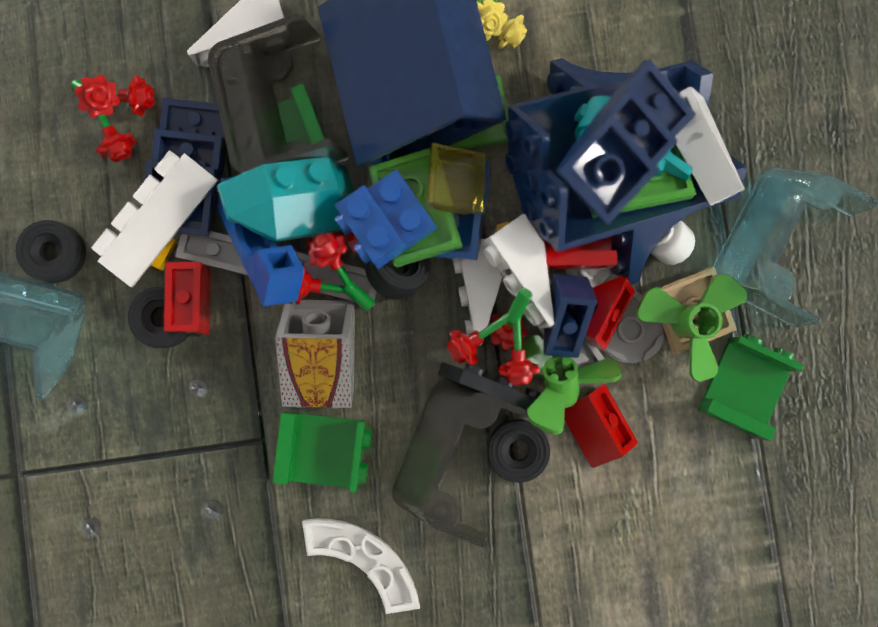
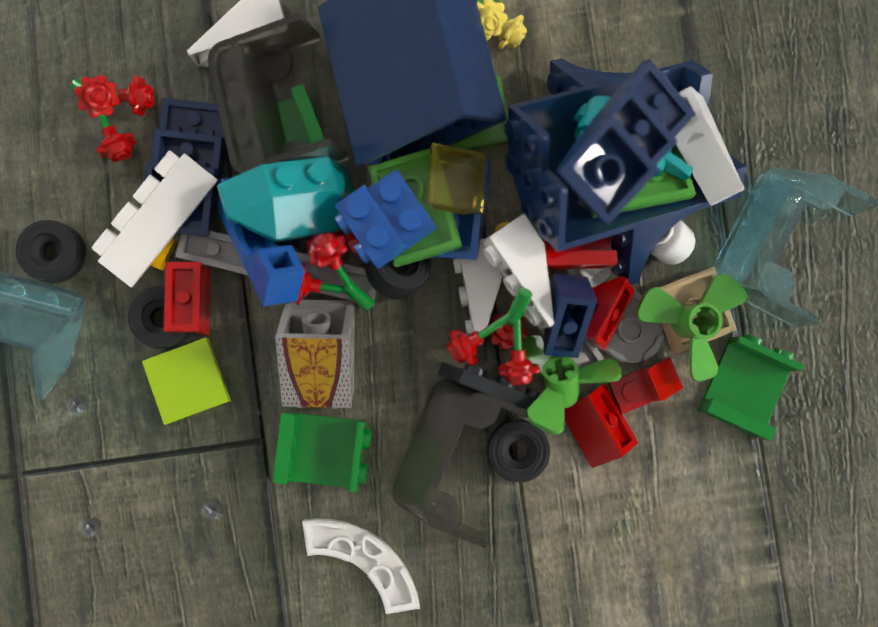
(186, 381): none -> lime tile
(646, 385): none -> red slope

